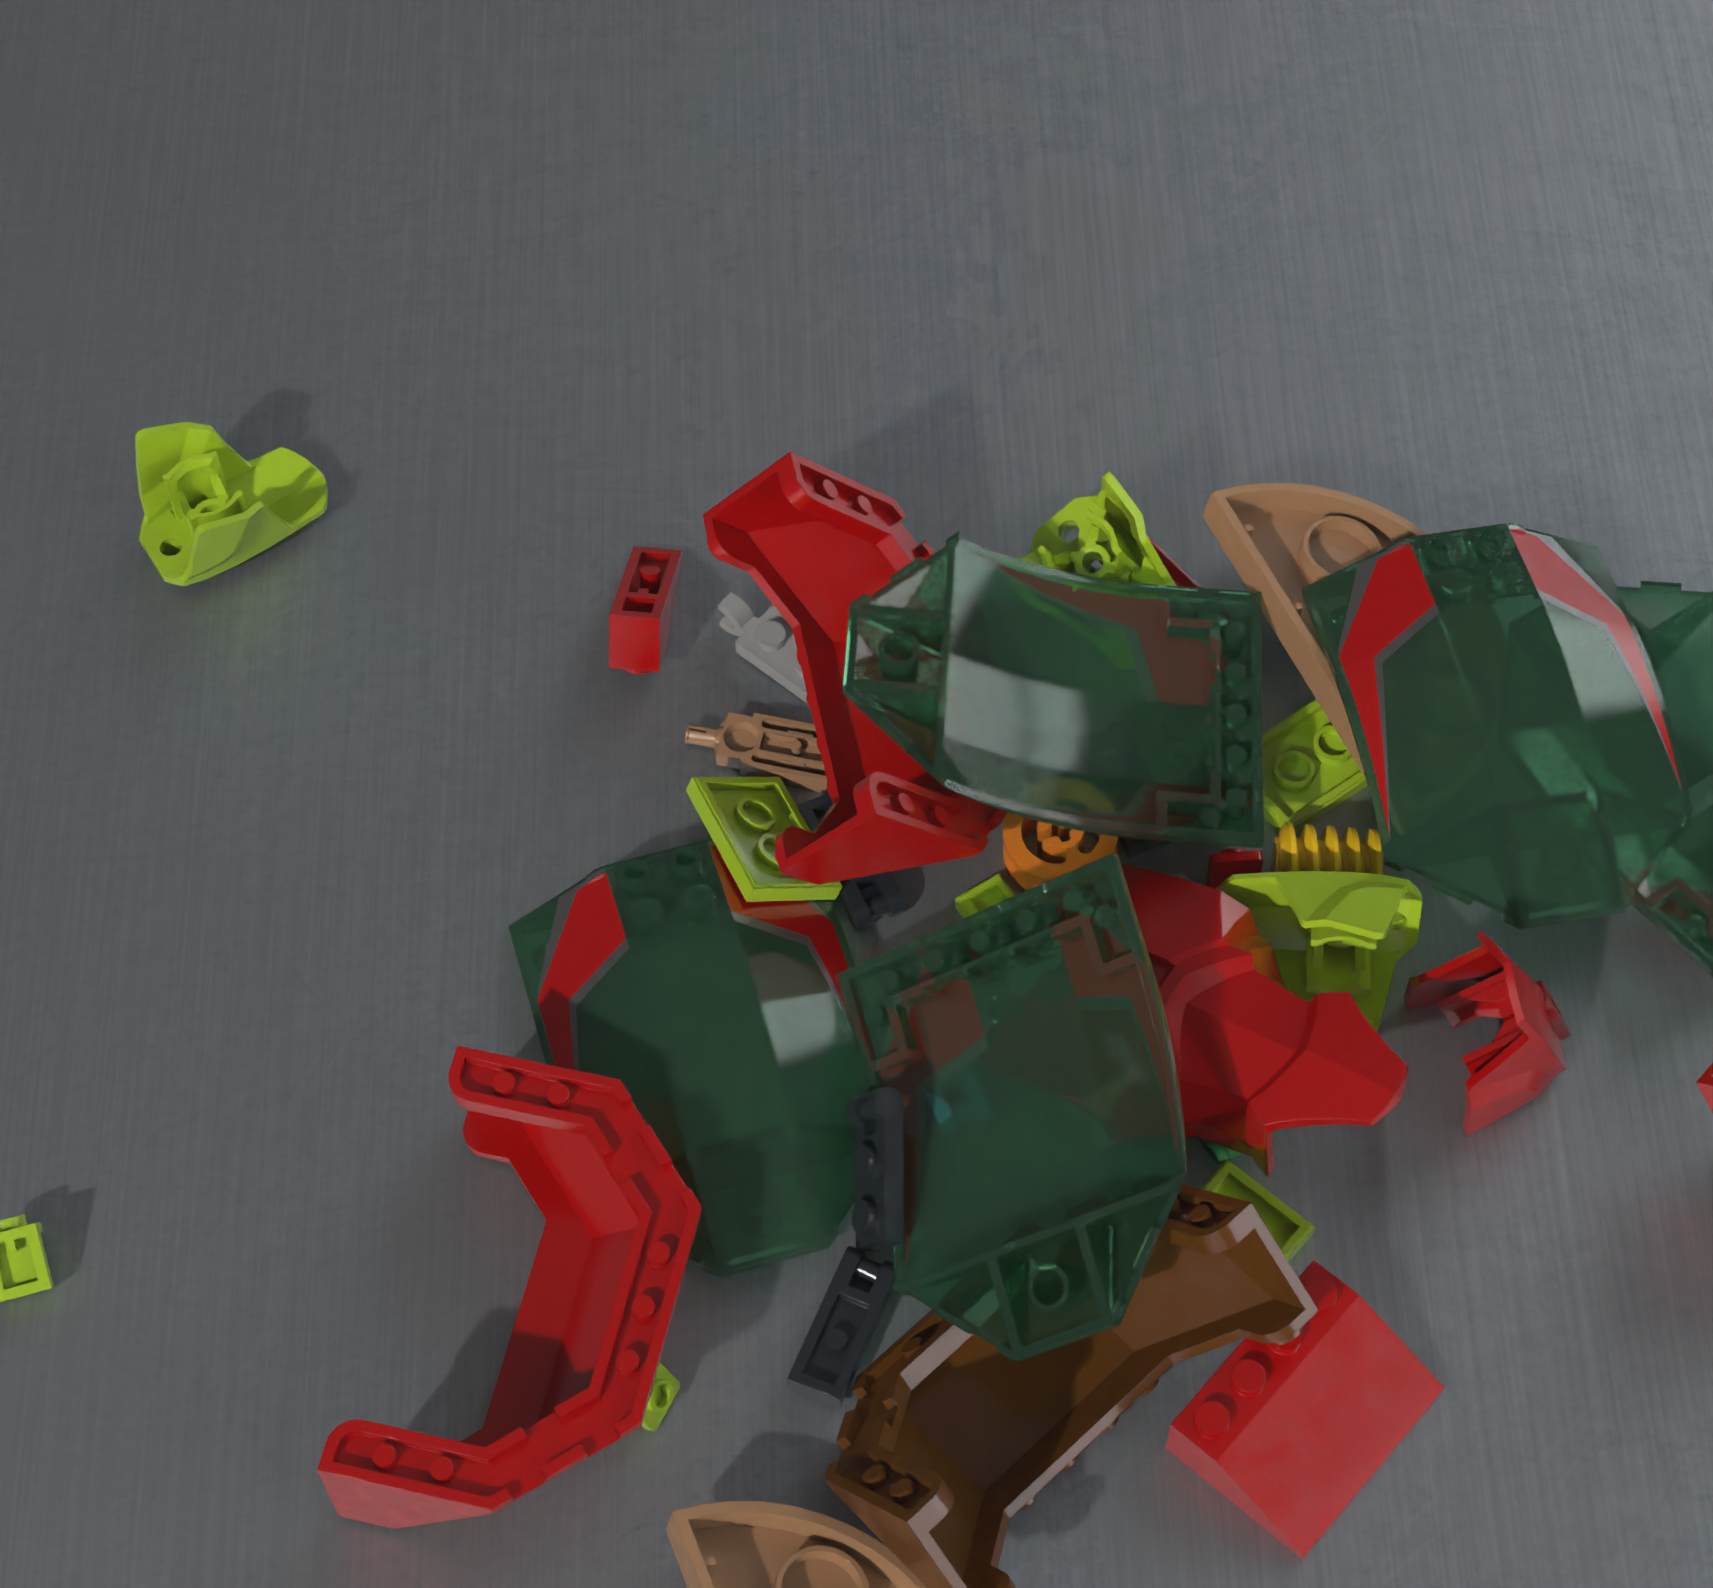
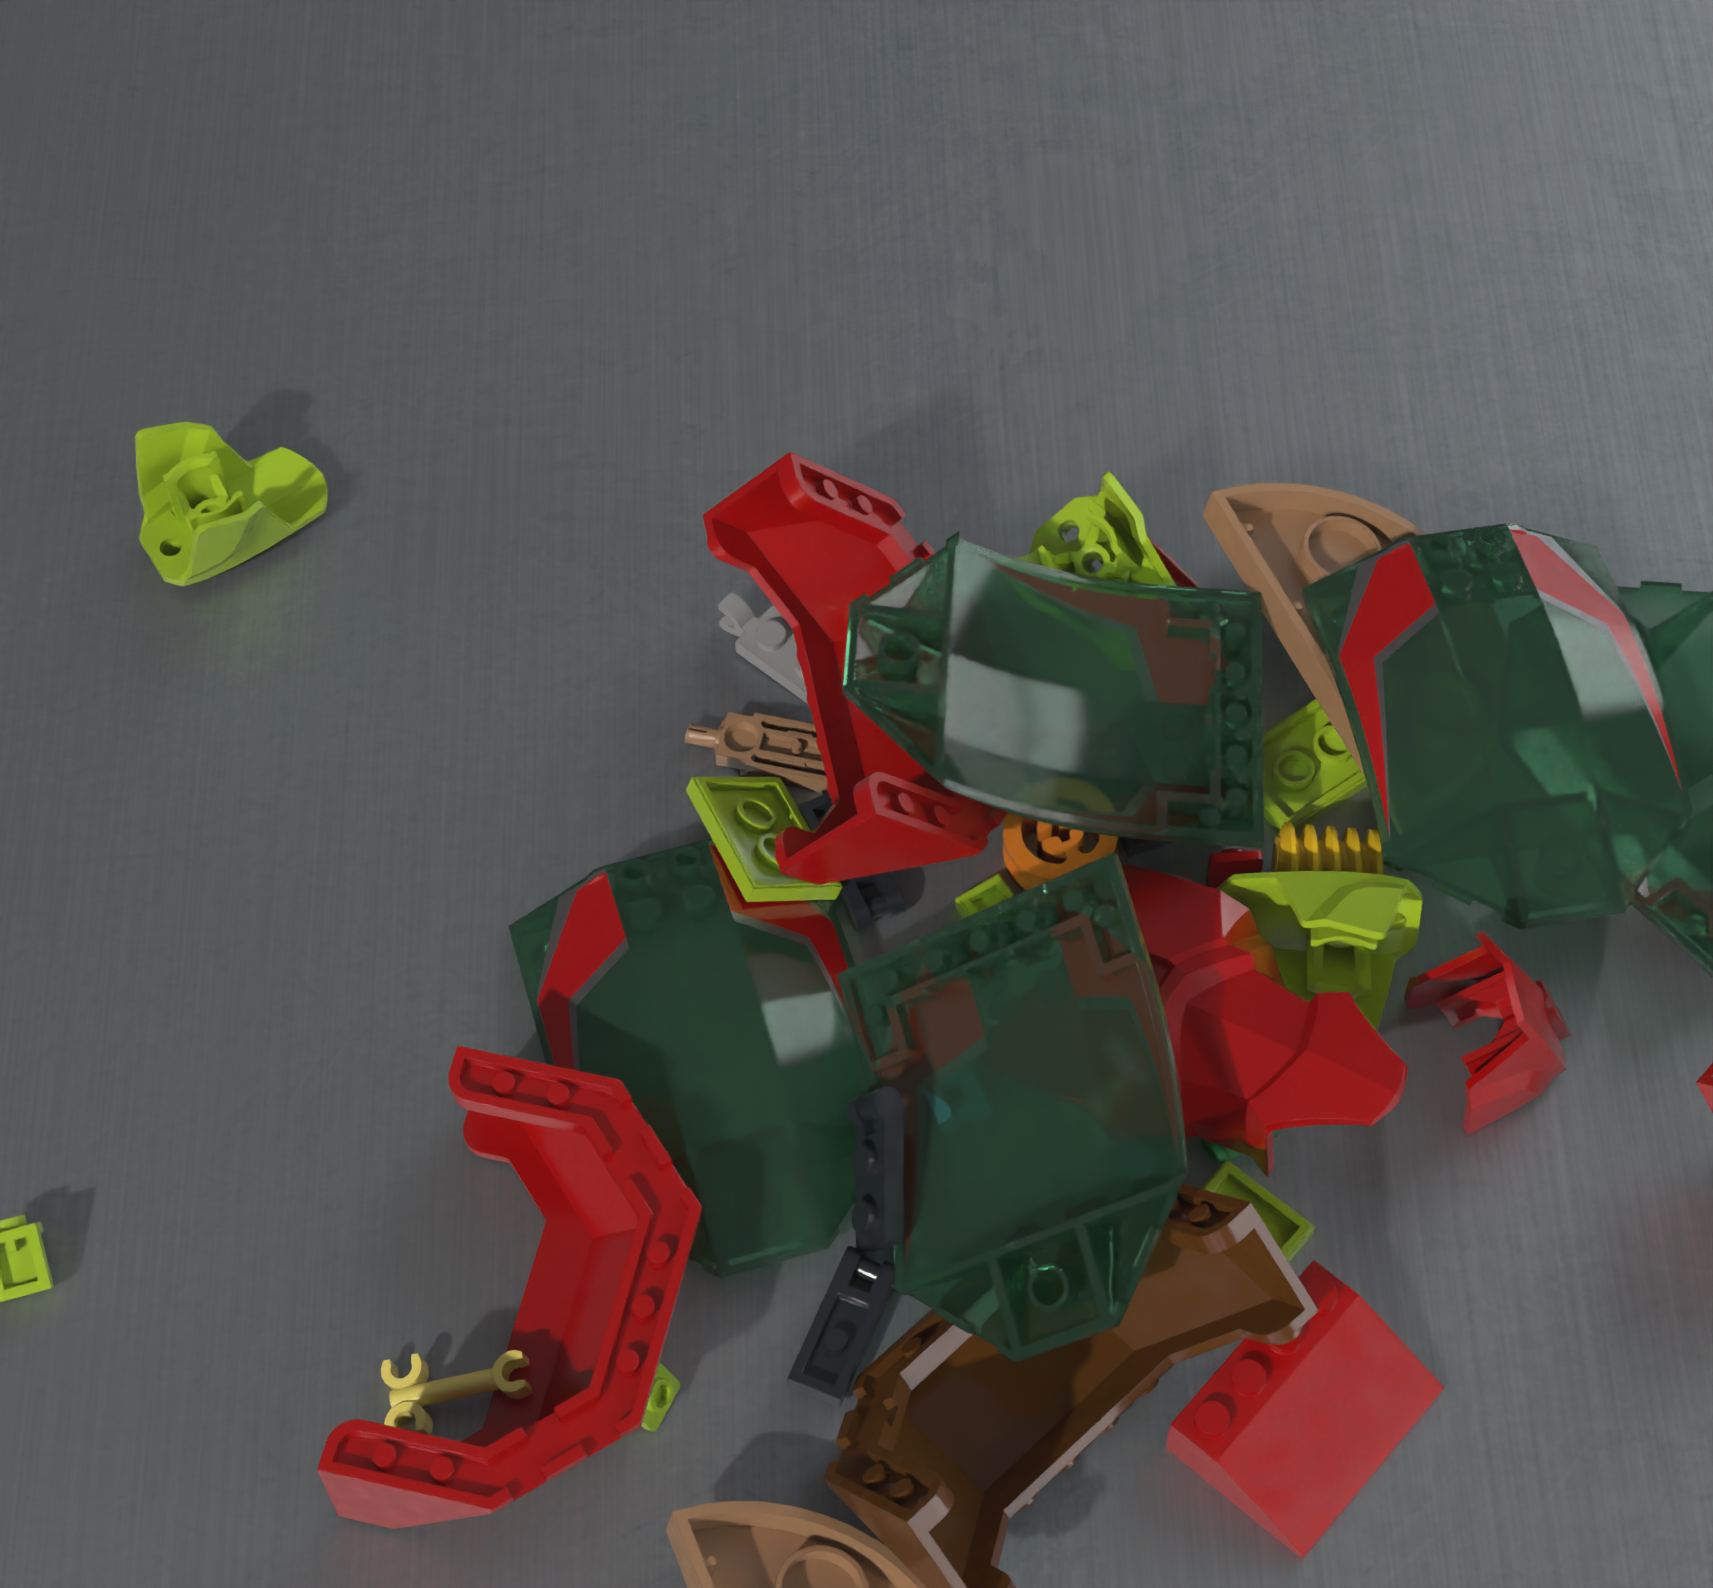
(414, 1391): none -> light yellow bar
(644, 610): red slope -> none

